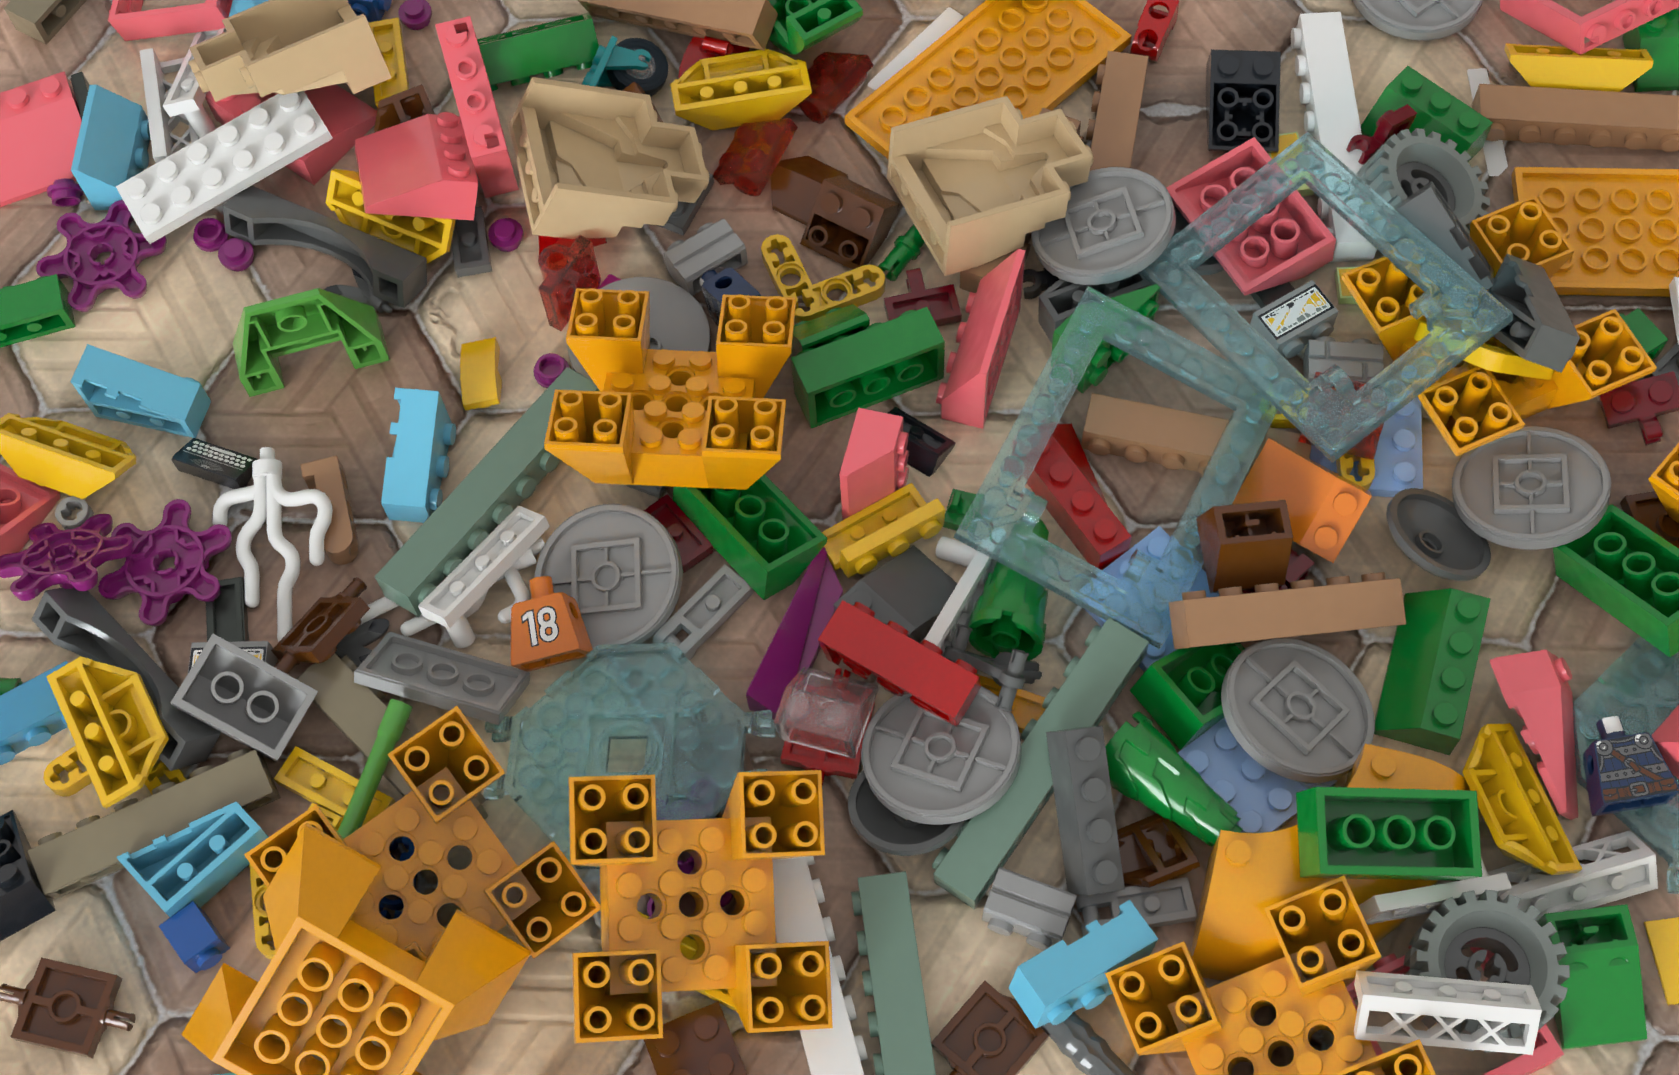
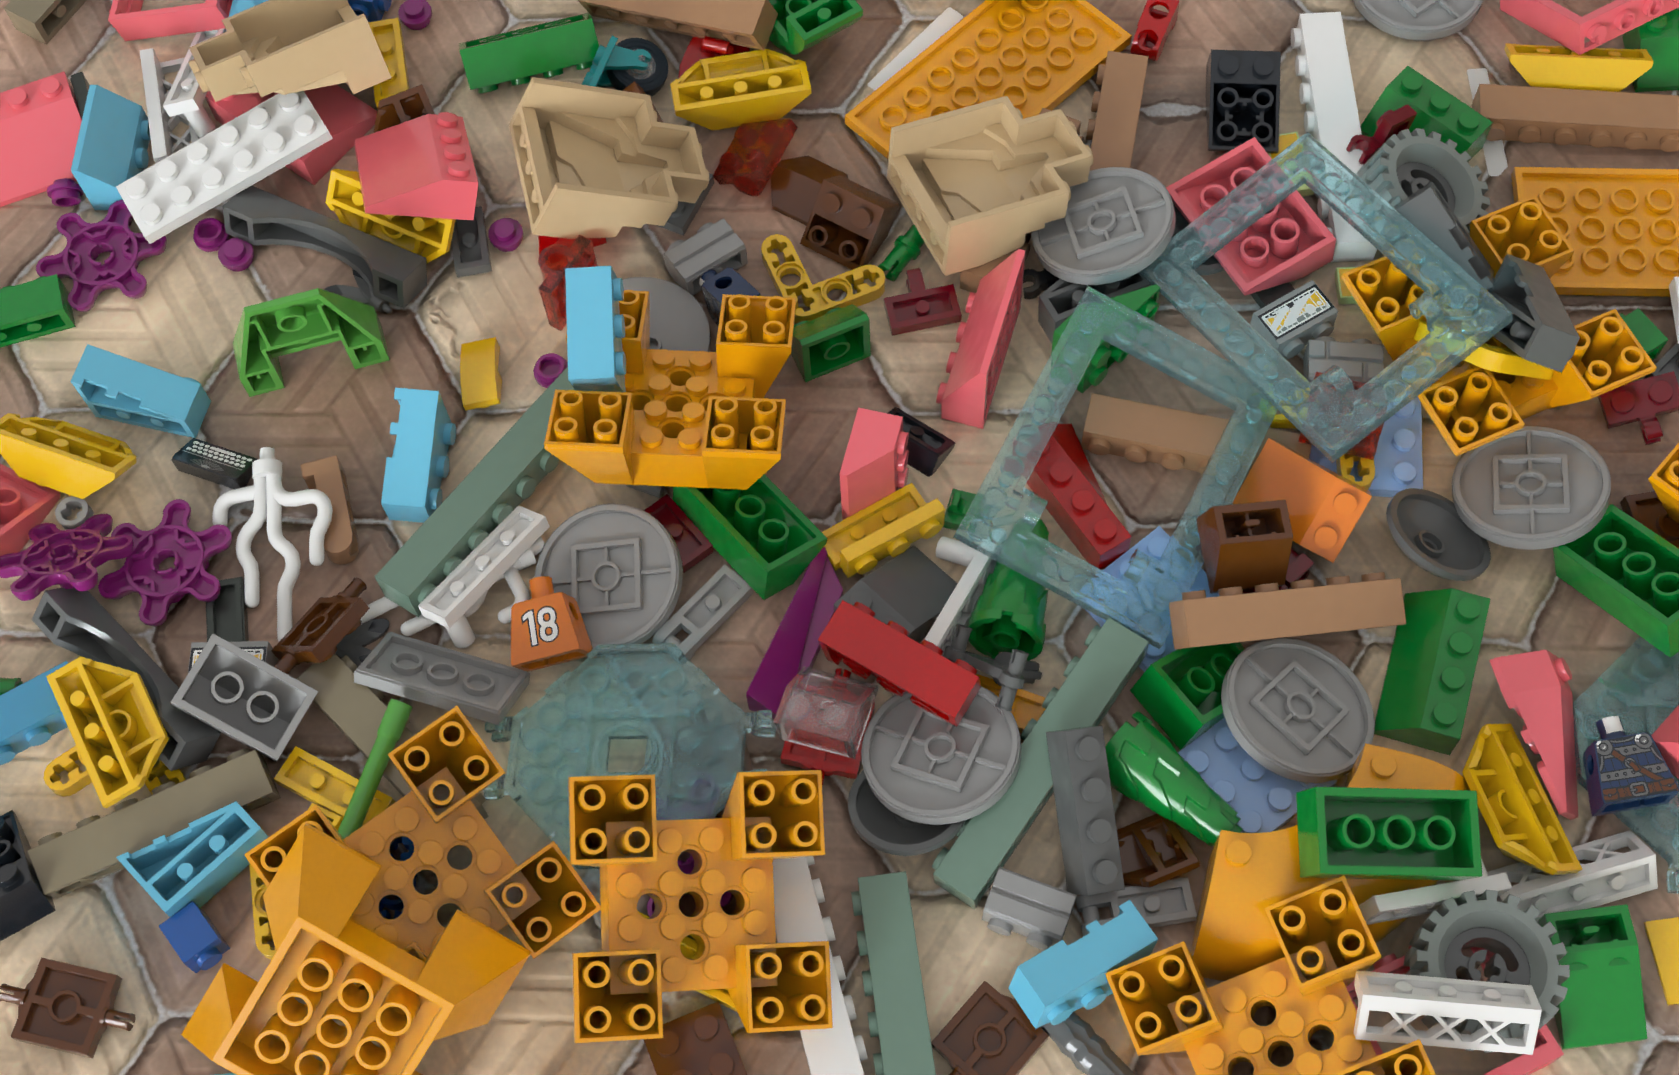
(476, 106): coral window -> none
(595, 329): none -> medium azure wedge
(832, 81): clear red plate -> none
(868, 366): green brick -> none

